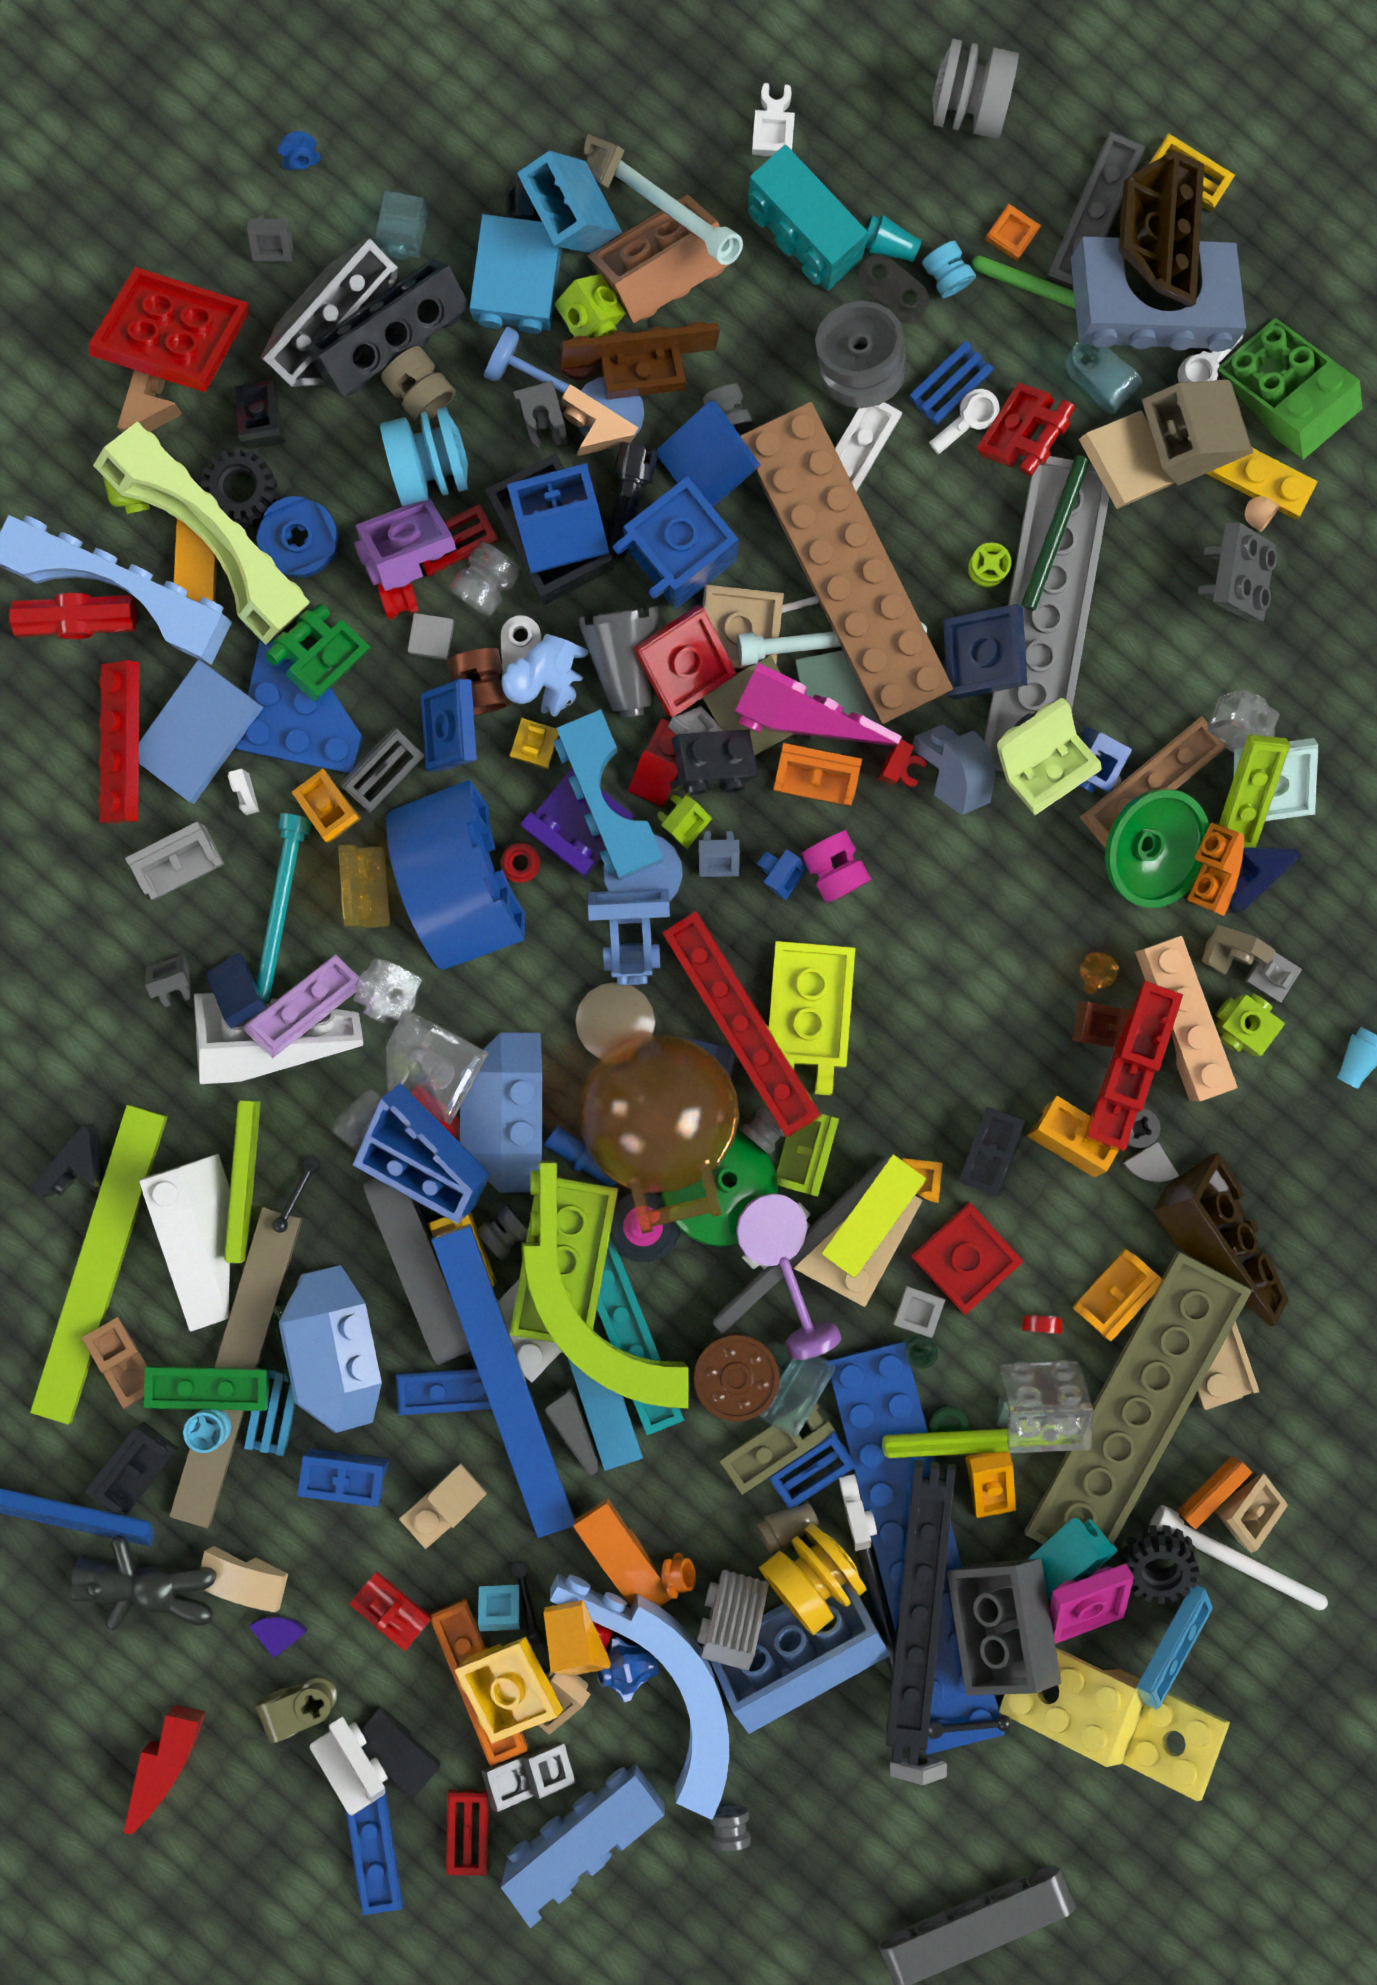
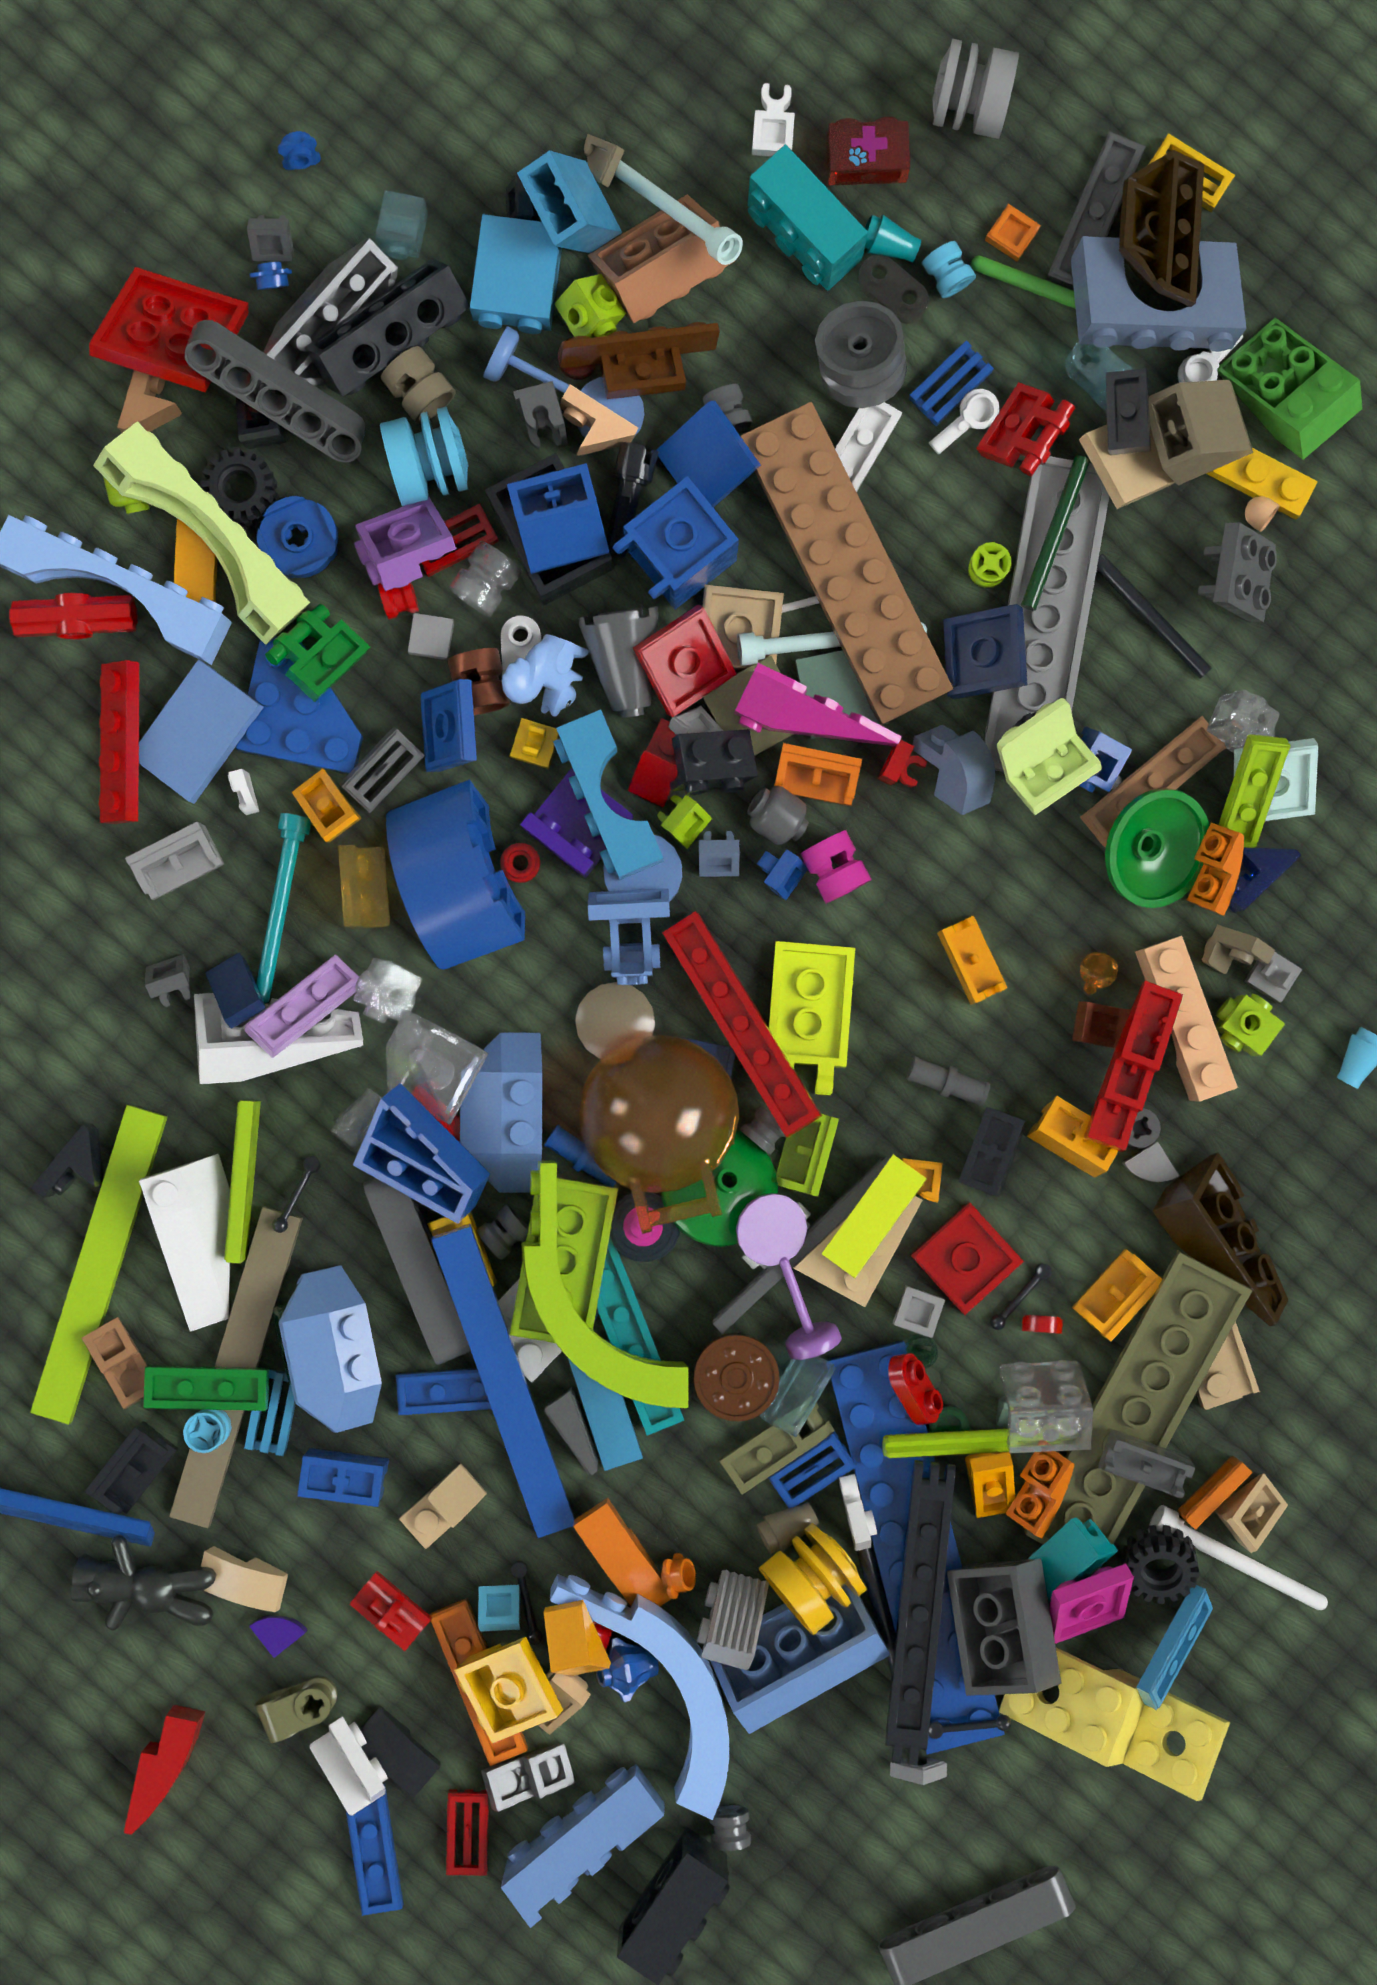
(267, 375): none -> dark grey beam
(271, 276): none -> blue plate
(673, 1907): none -> black brick
(778, 815): none -> dark grey head
(868, 152): none -> clear red brick
(914, 1389): none -> red plate
(948, 1081): none -> dark grey pin
(972, 960): none -> light orange hinge
(1042, 1272): none -> black hinge
(1043, 1491): none -> orange slope
(1128, 411): none -> black plate
(1146, 1463): none -> dark grey hinge
(1152, 617): none -> black bar

